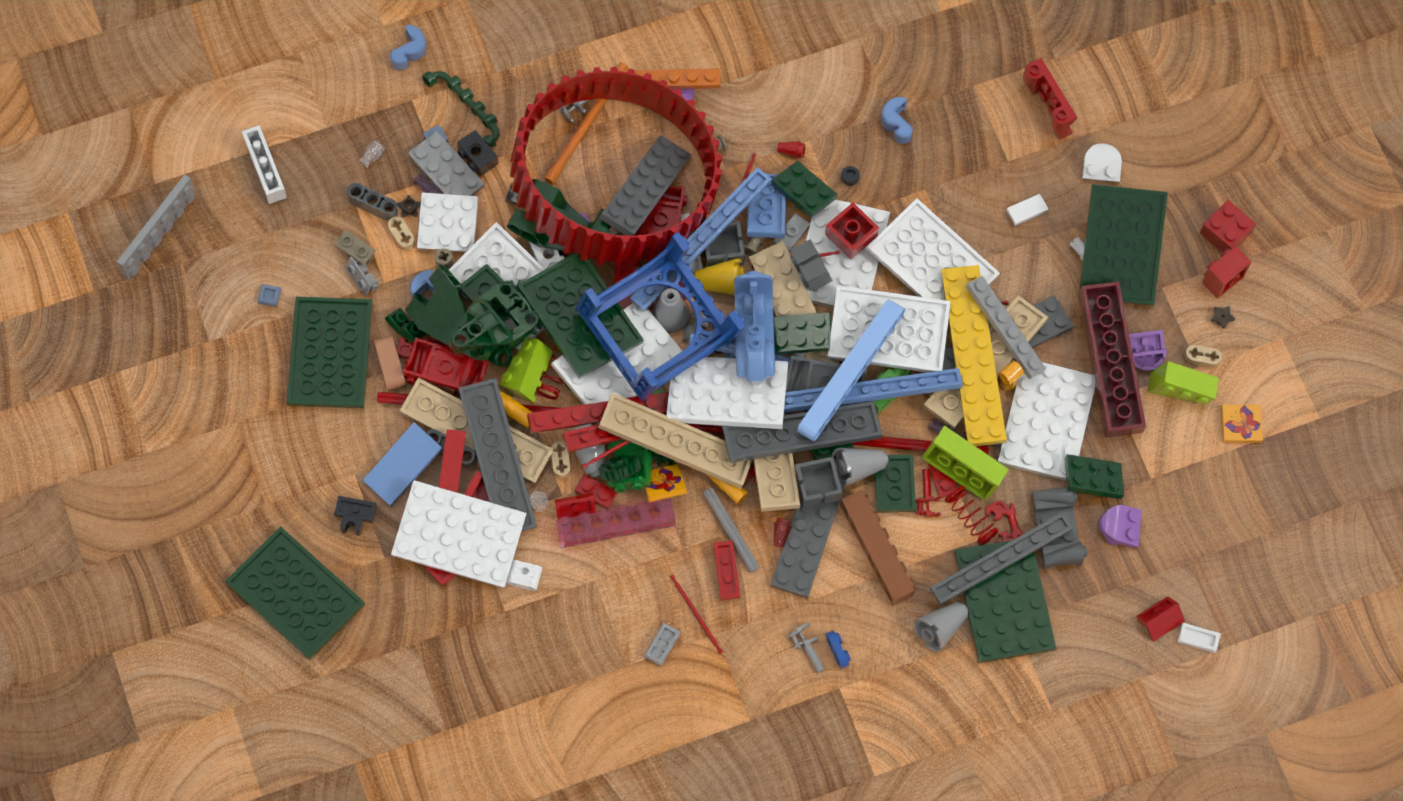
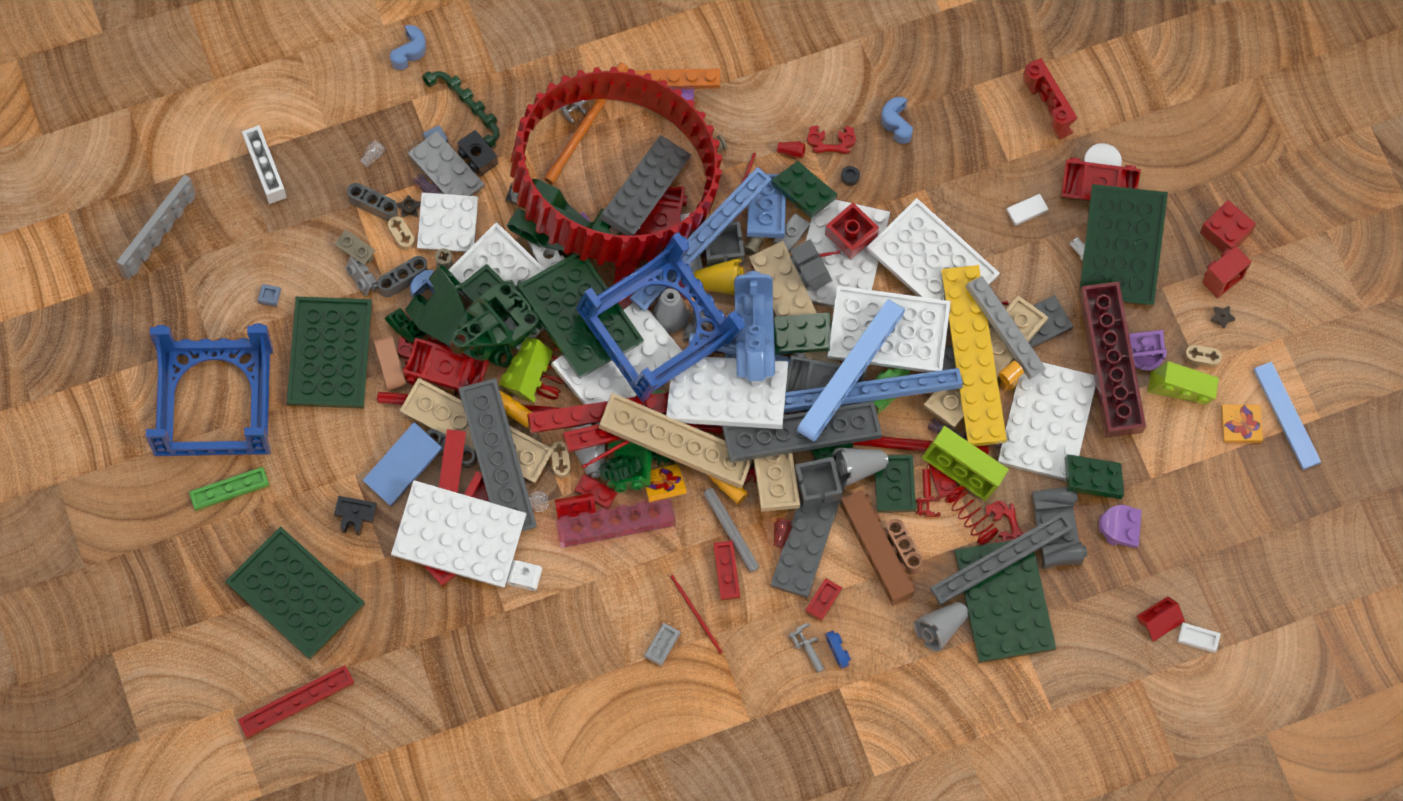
(168, 350): none -> blue arch
(229, 488): none -> bright green tile
(296, 701): none -> red plate
(398, 284): none -> dark grey beam
(823, 599): none -> red plate
(848, 140): none -> red helmet
(904, 537): none -> nougat beam
(1081, 175): none -> red piece
(1287, 416): none -> light blue tile

